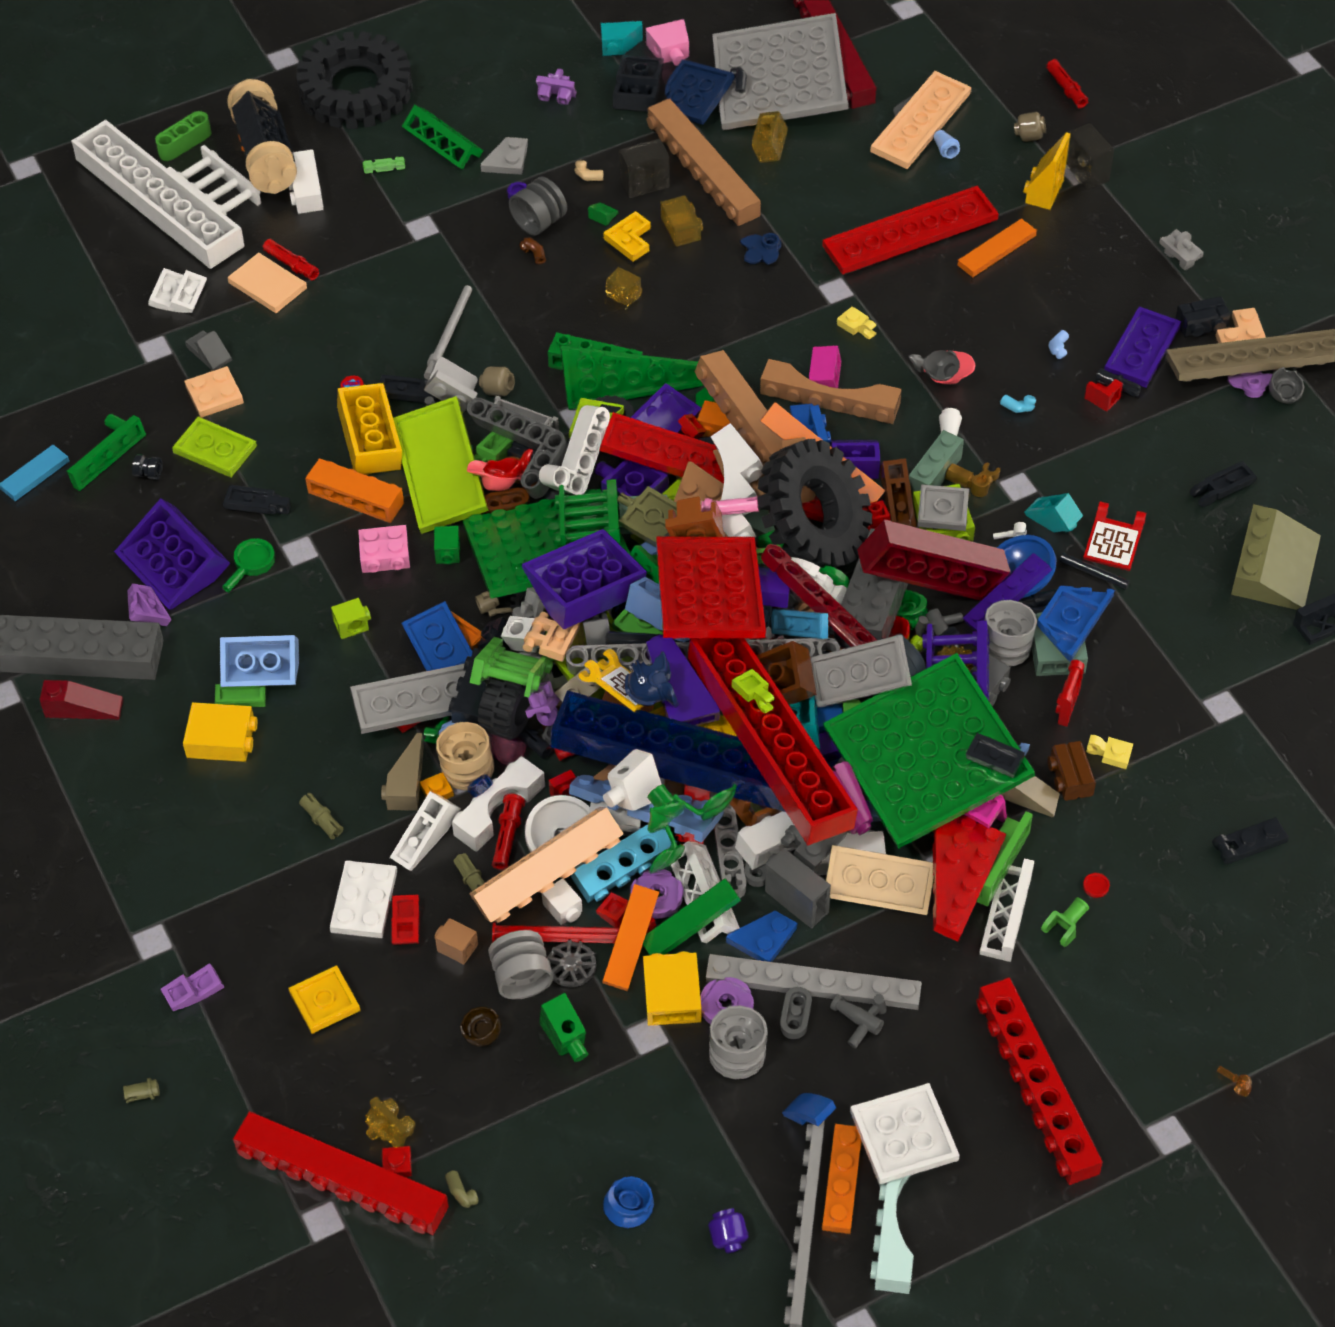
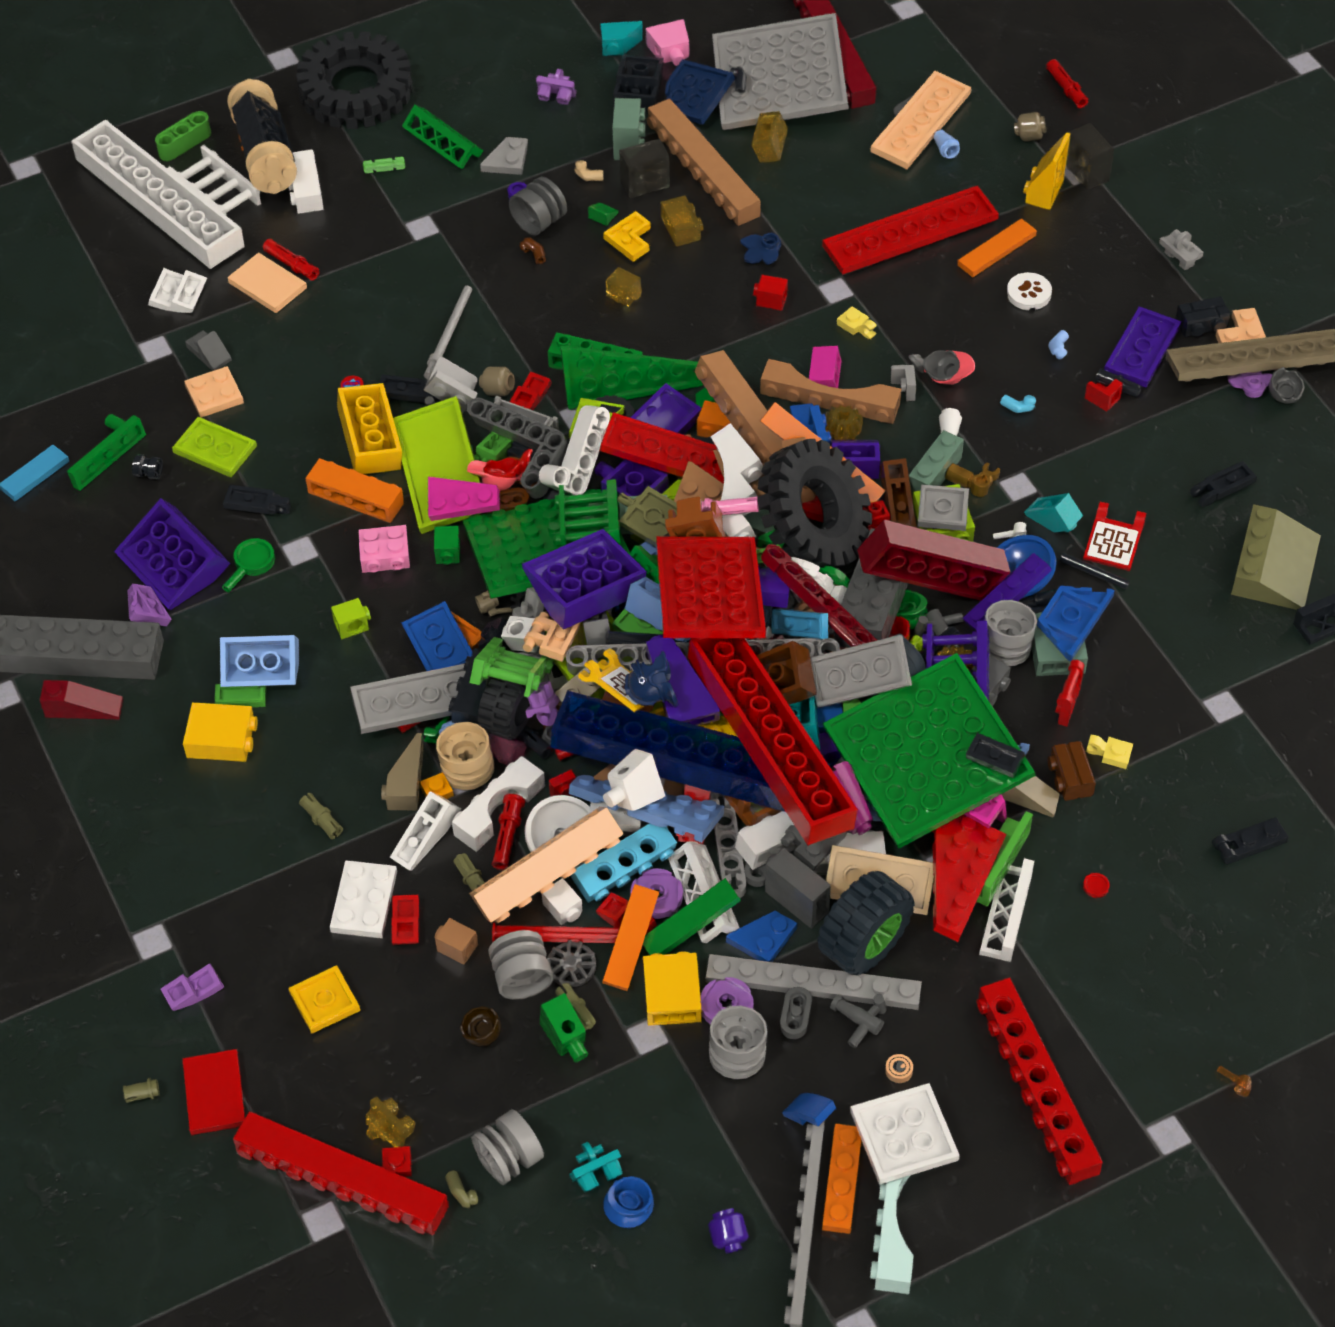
(213, 1092): none -> red tile
(460, 498): none -> dark pink wing
(479, 785): clear blue tile -> none
(503, 1149): none -> light grey wheel
(532, 391): none -> red slope
(579, 1006): none -> olive axle
(608, 1163): none -> teal hips
(627, 124): none -> sand green brick
(669, 807): green plant -> none
(691, 426): red plate -> none
(753, 686): lime plate -> none
(771, 292): none -> red brick
(843, 422): none -> clear yellow gear
(866, 922): none -> black wheel
(899, 1068): none -> light nougat tile
(906, 377): none -> light grey bracket
(1029, 291): none -> white tile
(1066, 920): bright green piece -> none

